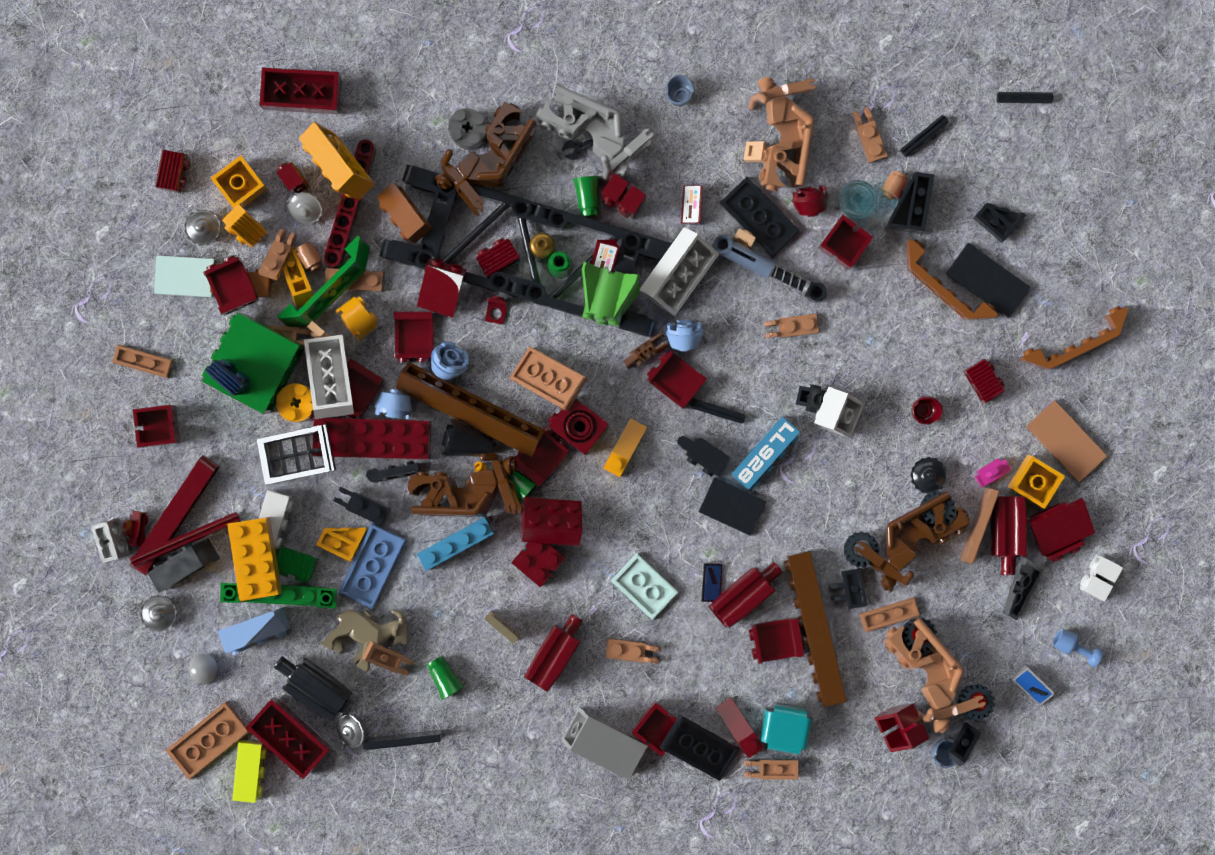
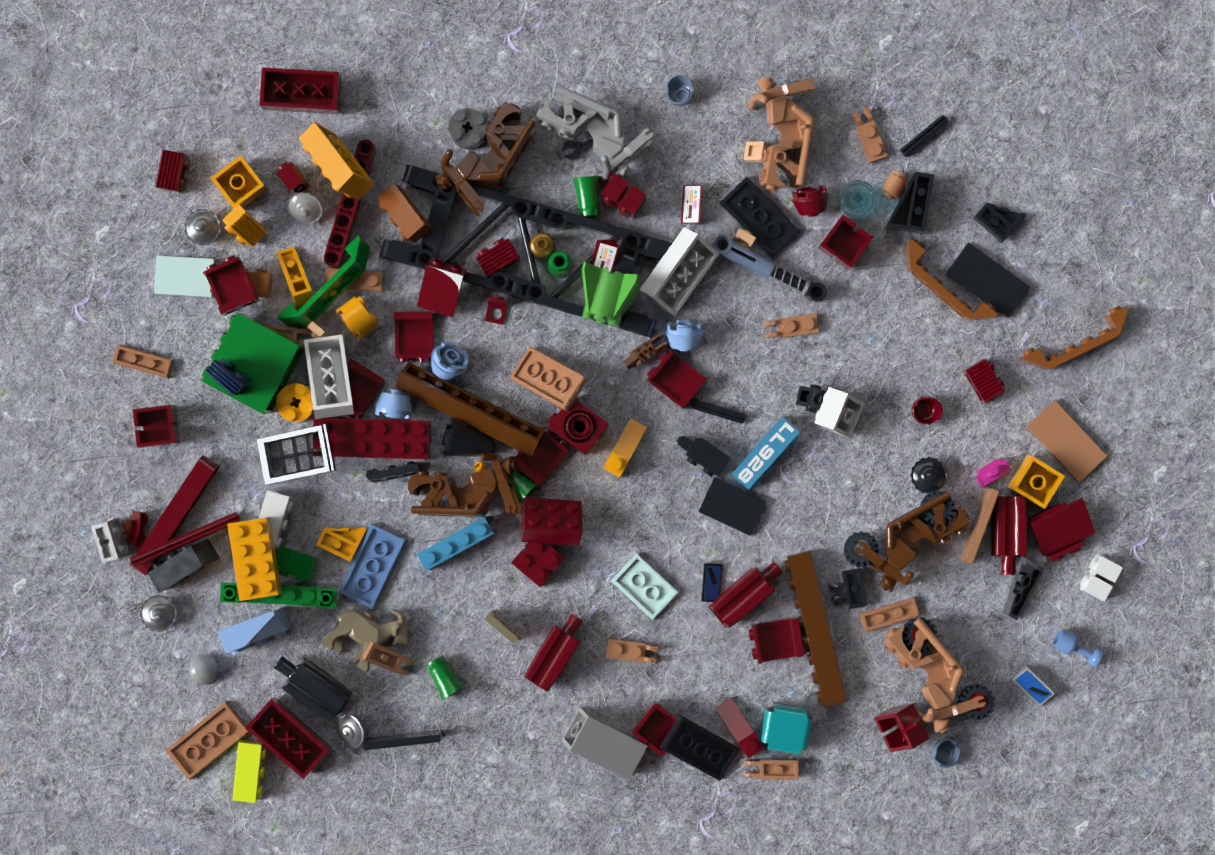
(277, 255): nougat hinge -> none
(309, 256): nougat brick -> none
(364, 506): black hinge -> none
(964, 744): black slope -> none
(1024, 97): black axle -> none

